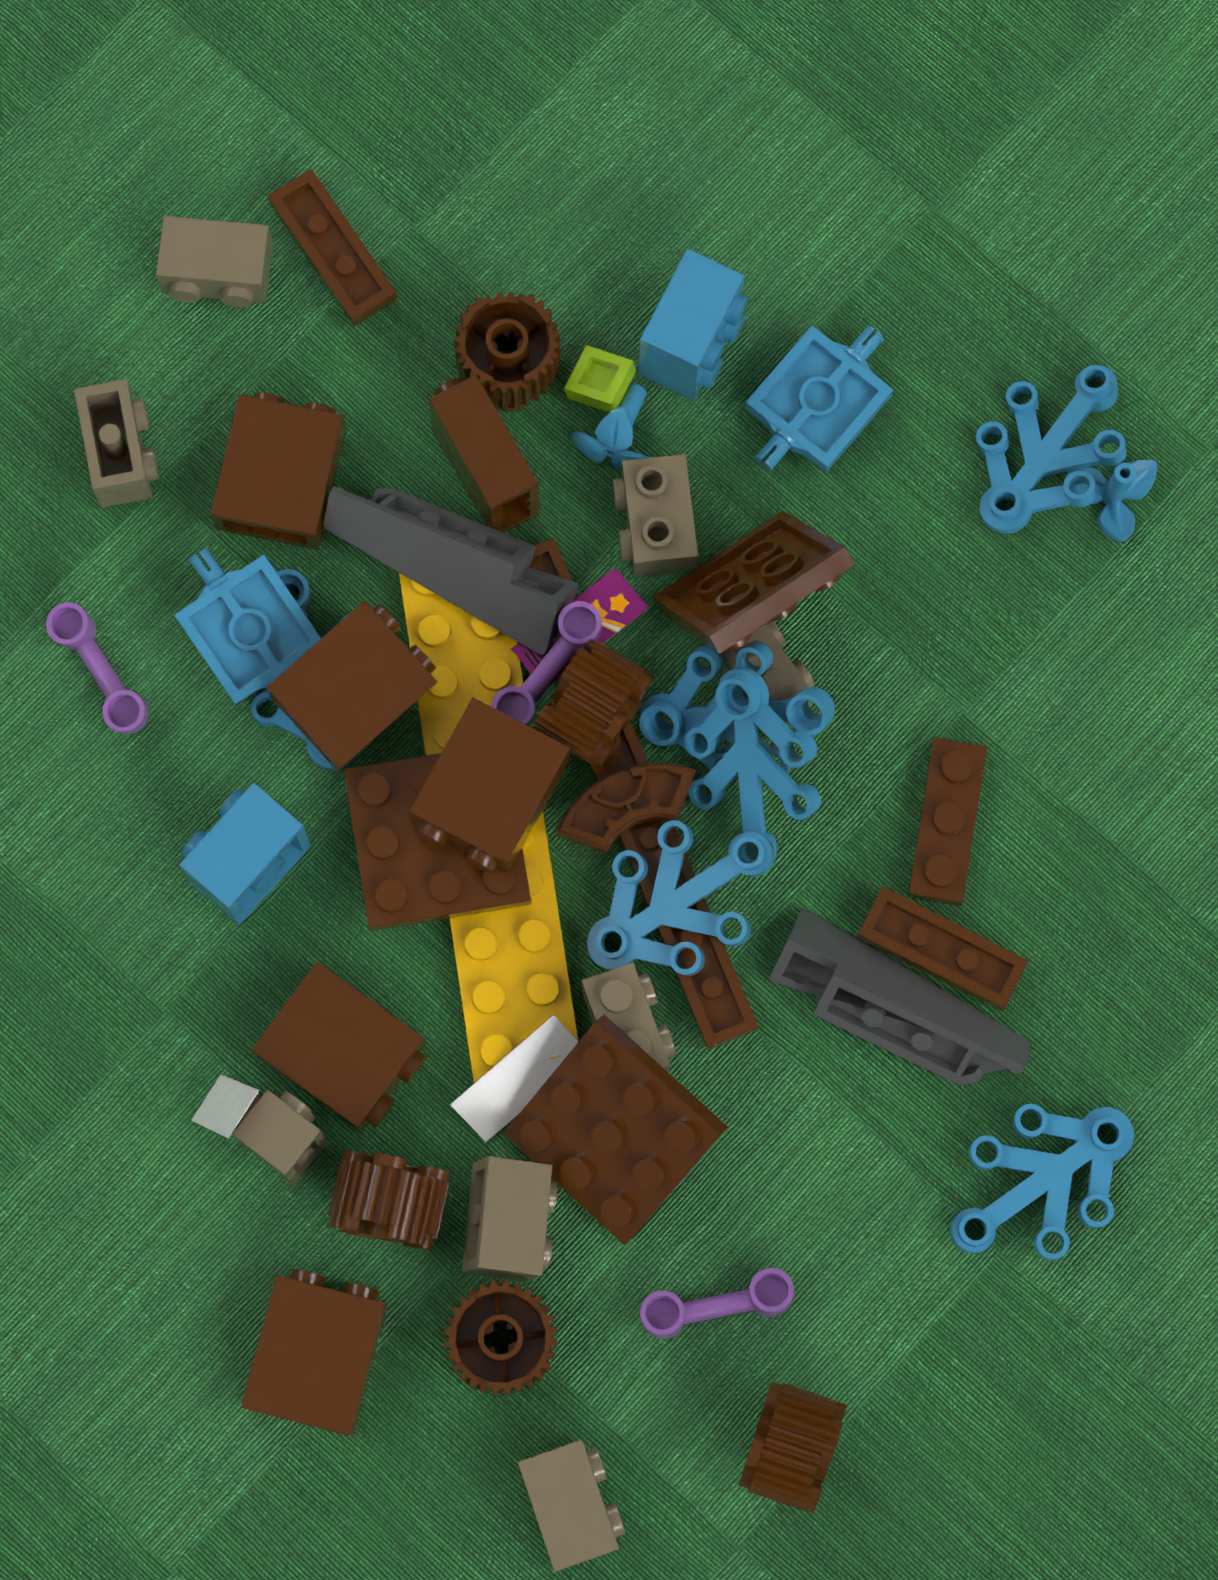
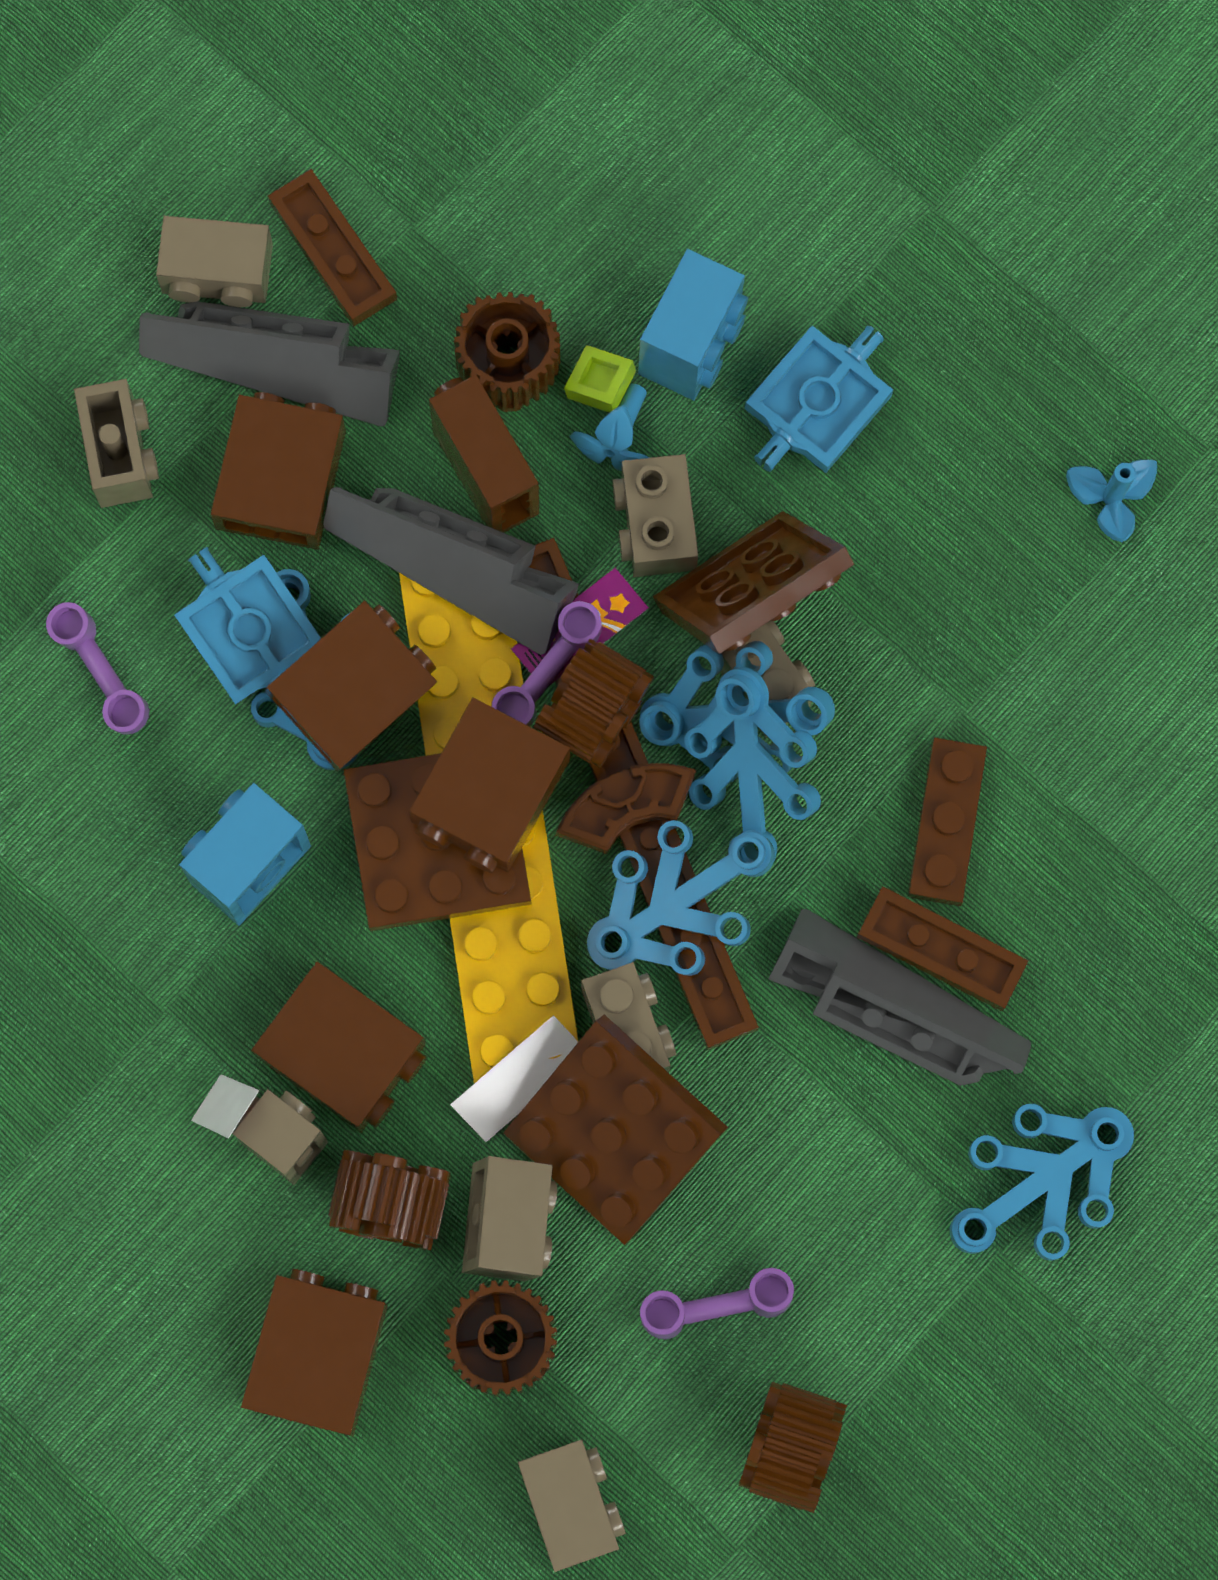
(276, 355): none -> dark grey wedge
(1048, 454): dark azure plant -> none

